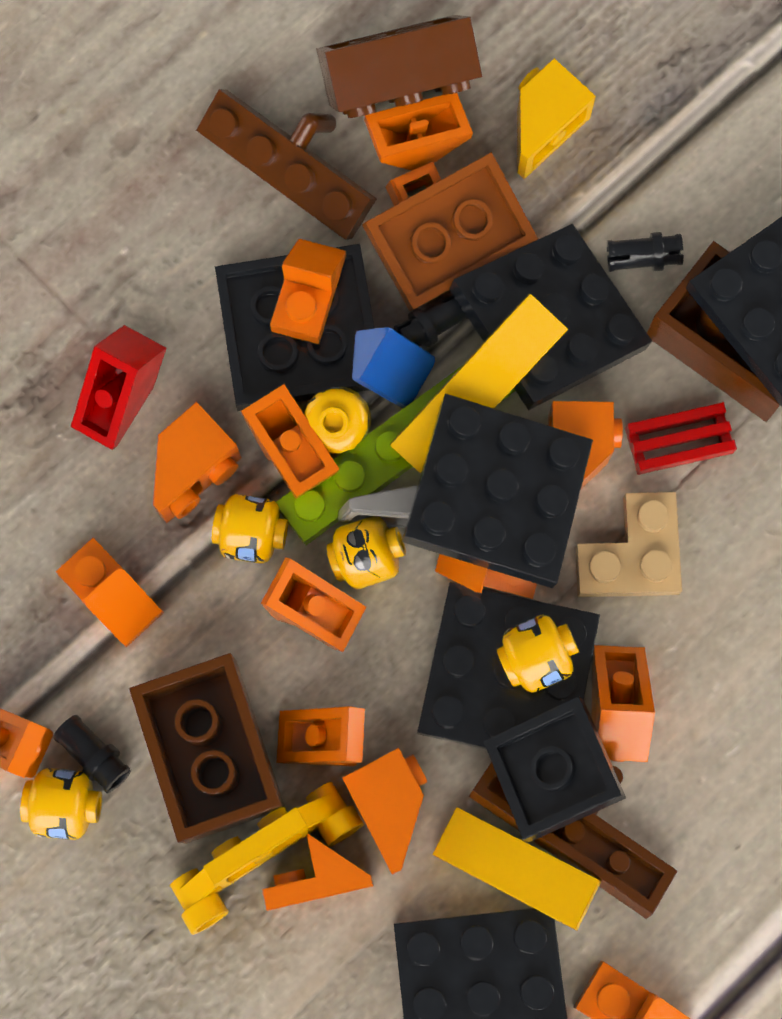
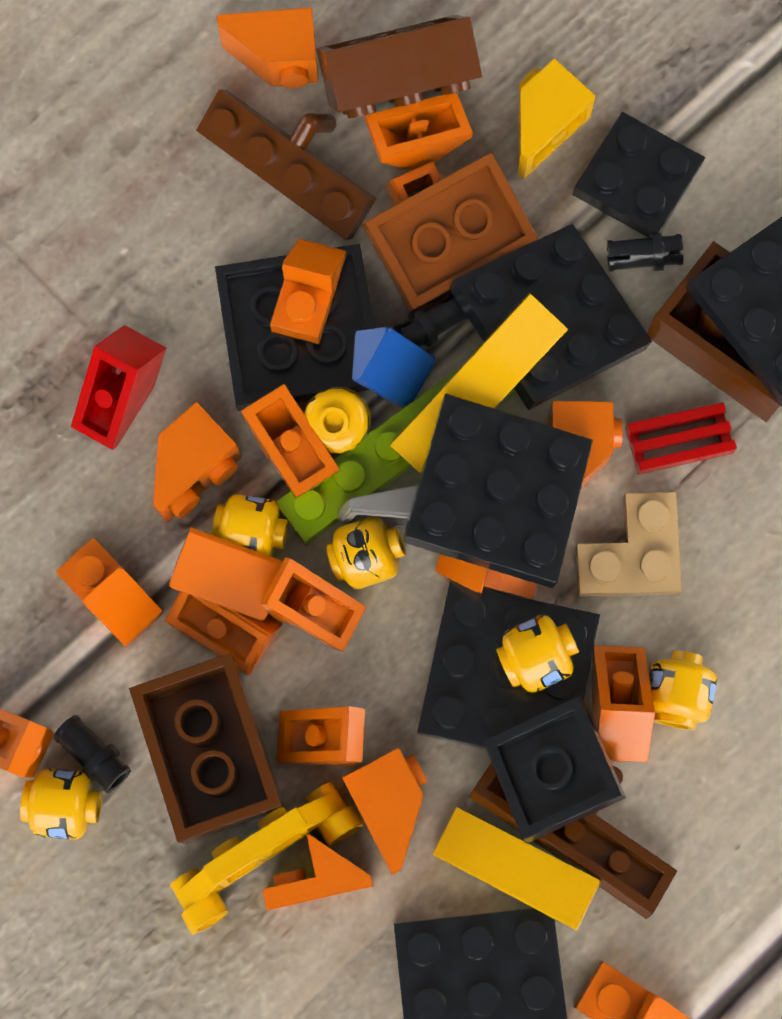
(224, 573): none -> orange slope
(224, 630): none -> orange slope
(273, 44): none -> orange slope
(638, 175): none -> black plate
(682, 690): none -> yellow head

